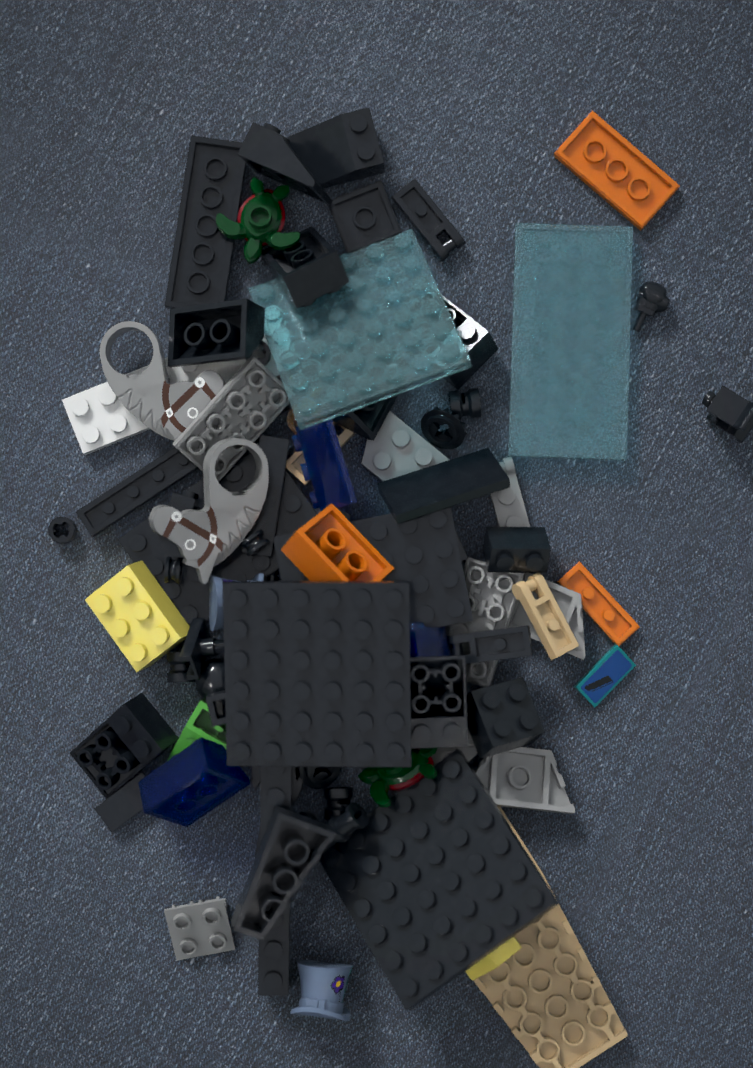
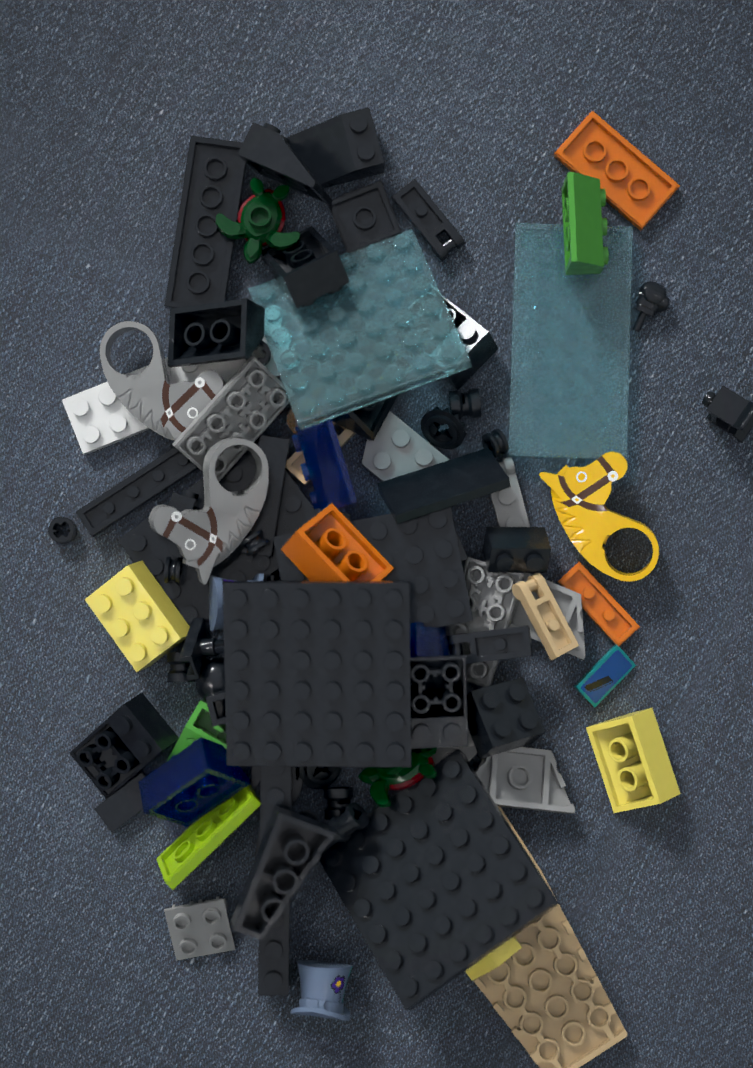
(205, 836): none -> lime tile
(495, 442): none -> black bush
(580, 505): none -> yellow animal
(583, 225): none -> bright green slope
(633, 761): none -> light yellow slope

